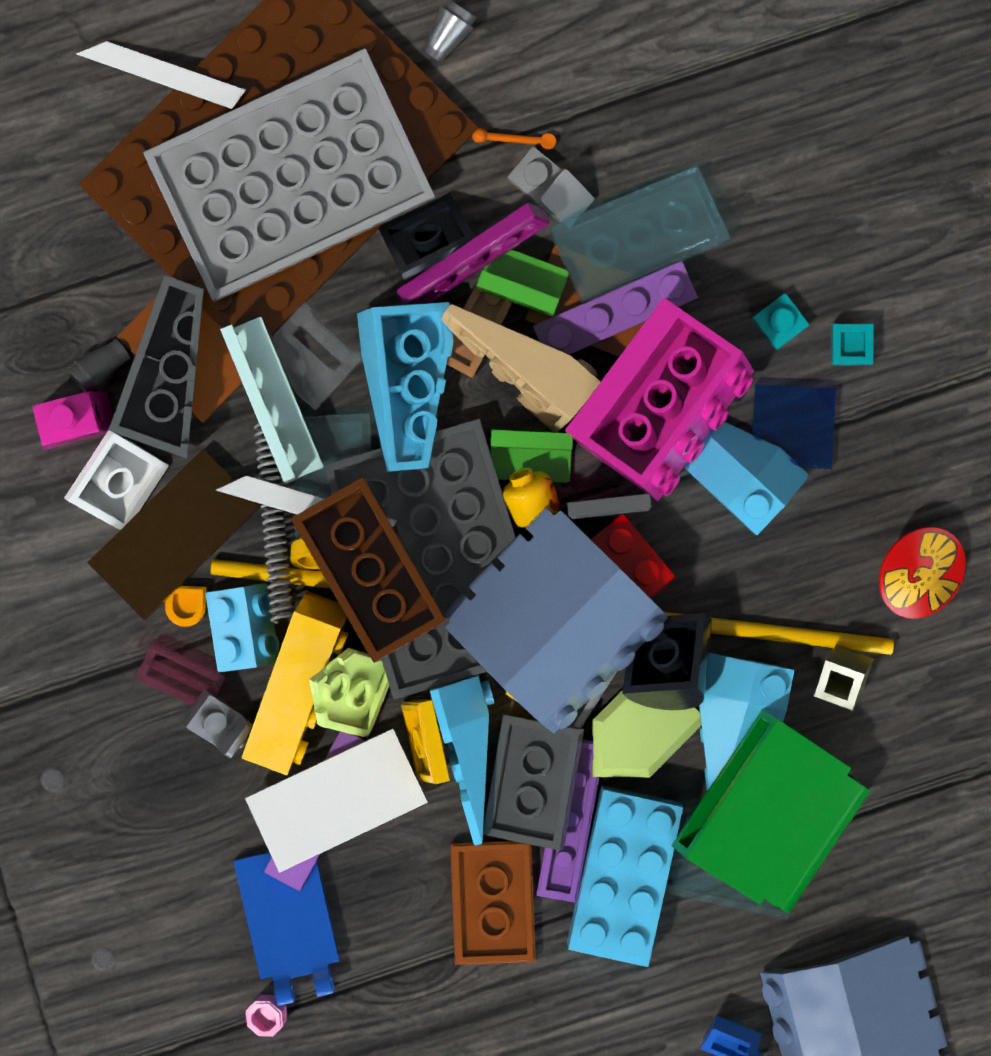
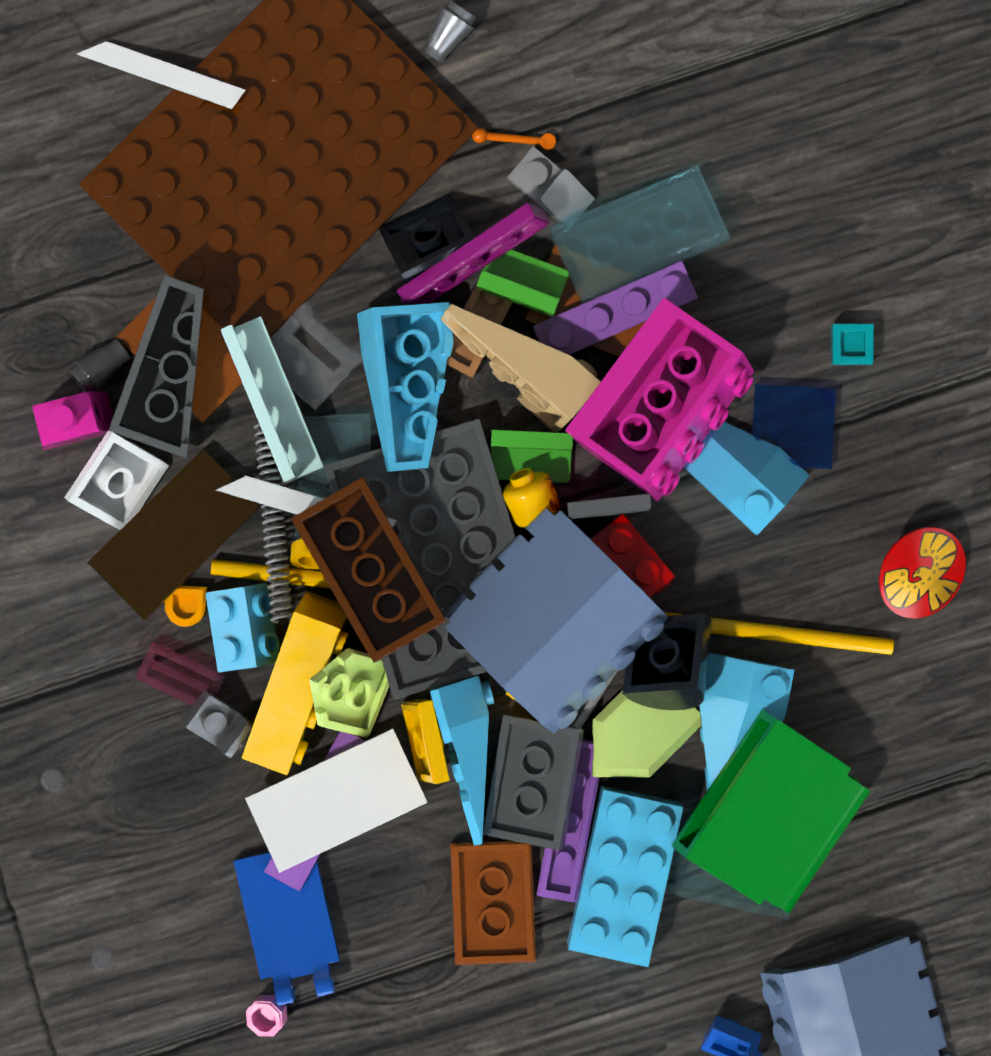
(289, 175): light grey plate -> none
(780, 321): teal plate -> none
(843, 677): olive brick -> none

